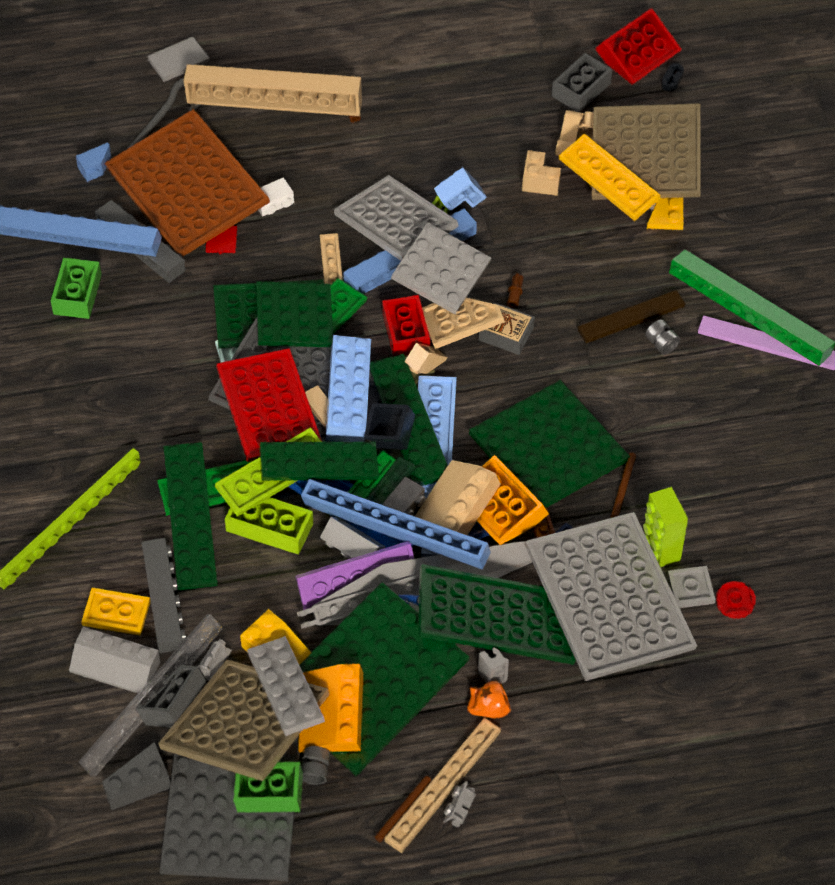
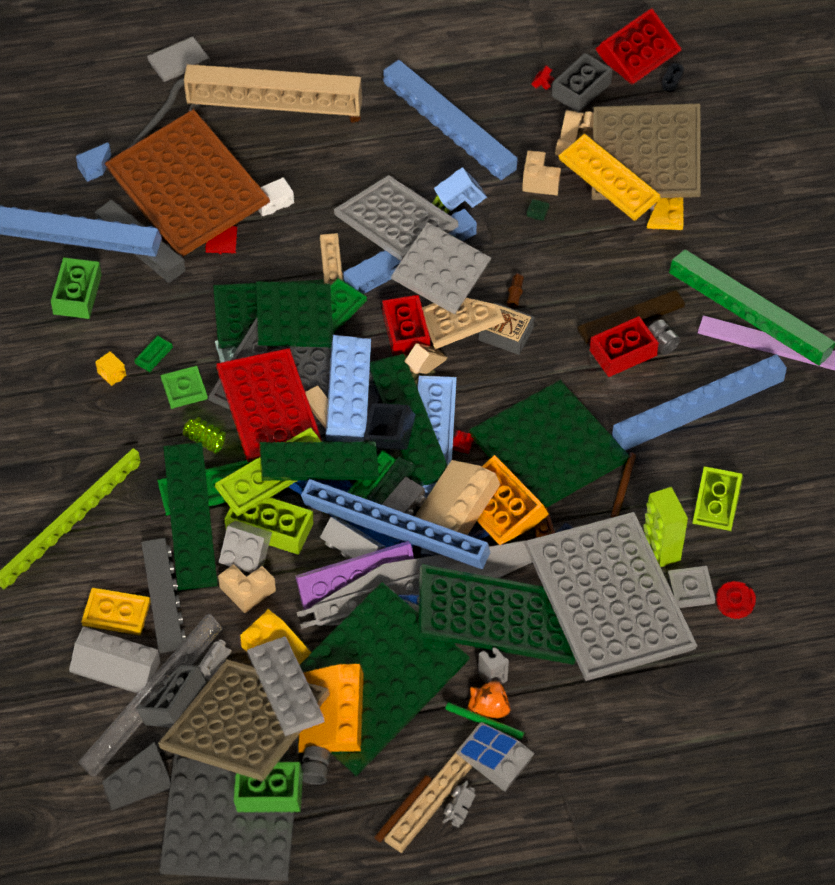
(110, 368): none -> yellow brick
(153, 353): none -> green tile
(184, 387): none -> bright green plate
(200, 432): none -> clear neon green piece
(245, 546): none -> light grey brick
(249, 590): none -> tan brick
(450, 120): none -> medium blue brick
(462, 442): none -> red tile
(490, 722): none -> green bar
(495, 755): none -> slope
(538, 209): none -> clear green plate
(542, 78): none -> red tile
(623, 346): none -> red brick
(699, 402): none -> medium blue brick
(717, 498): none -> lime slope

